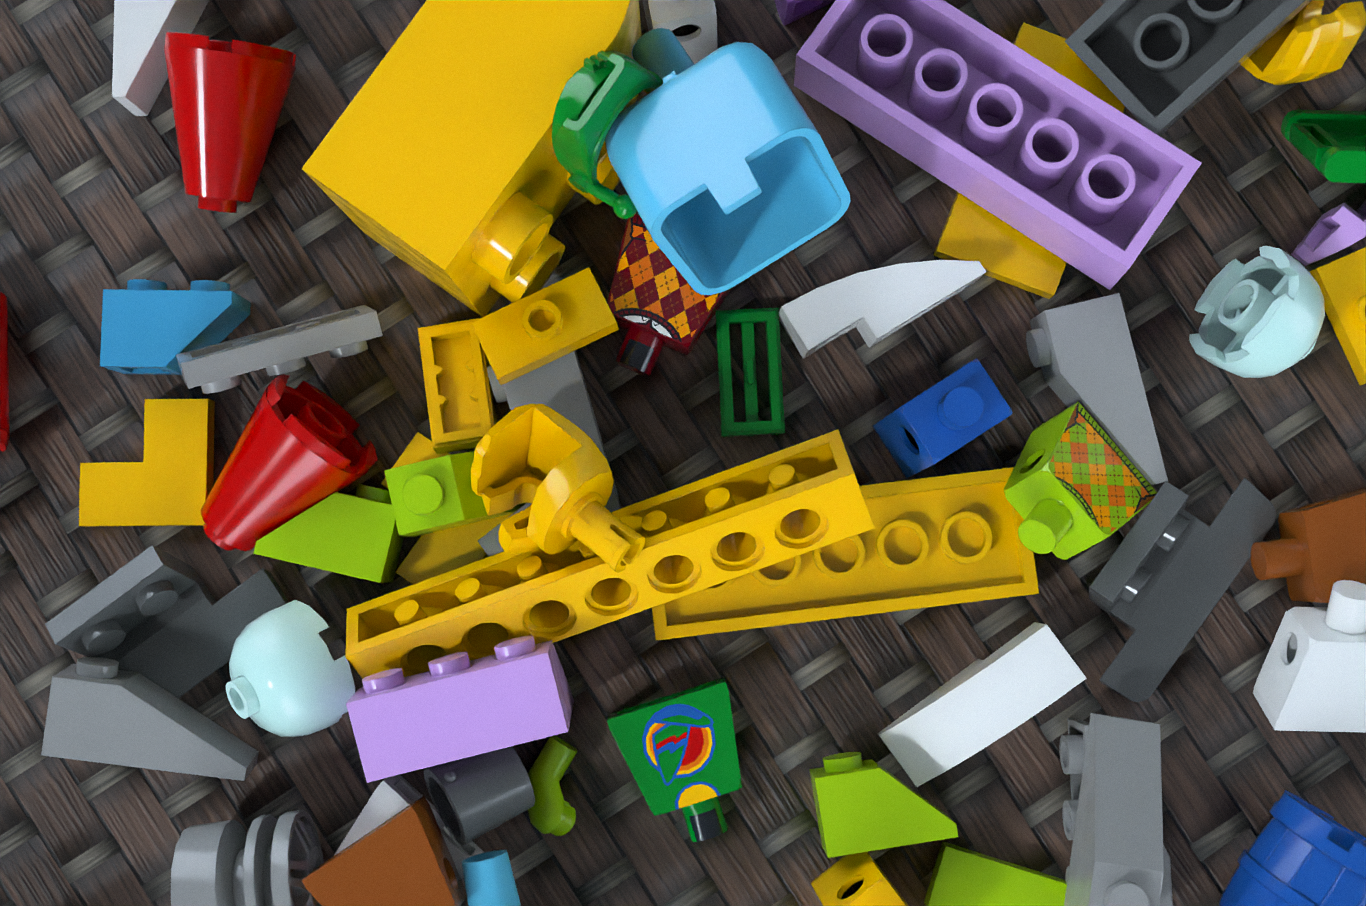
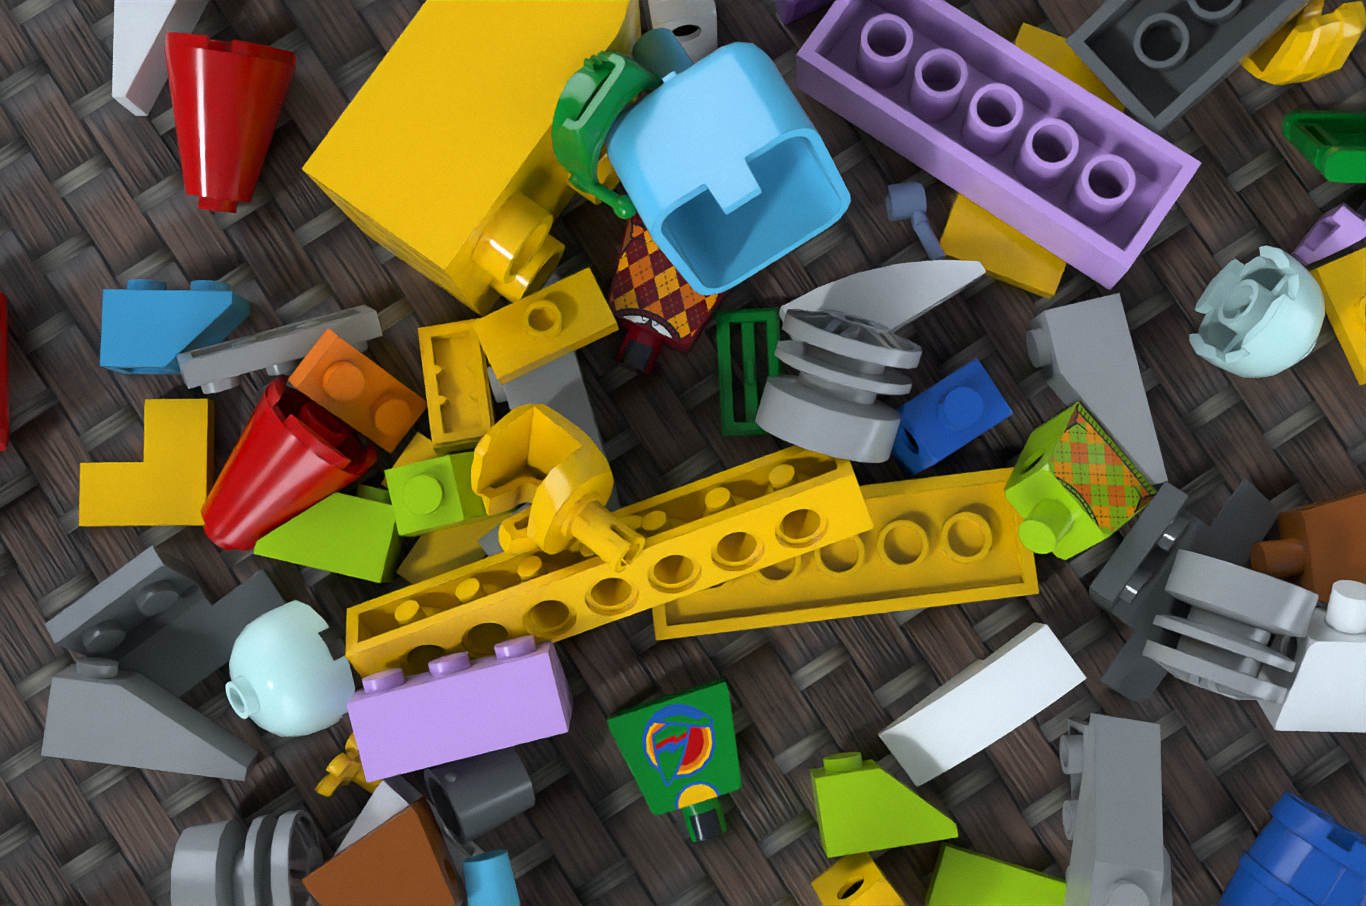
(345, 769): none -> yellow plant
(358, 391): none -> orange plate
(550, 810): lime arm -> none
(834, 397): none -> light grey wheel
(909, 202): none -> sand blue hand
(1229, 626): none -> light grey wheel

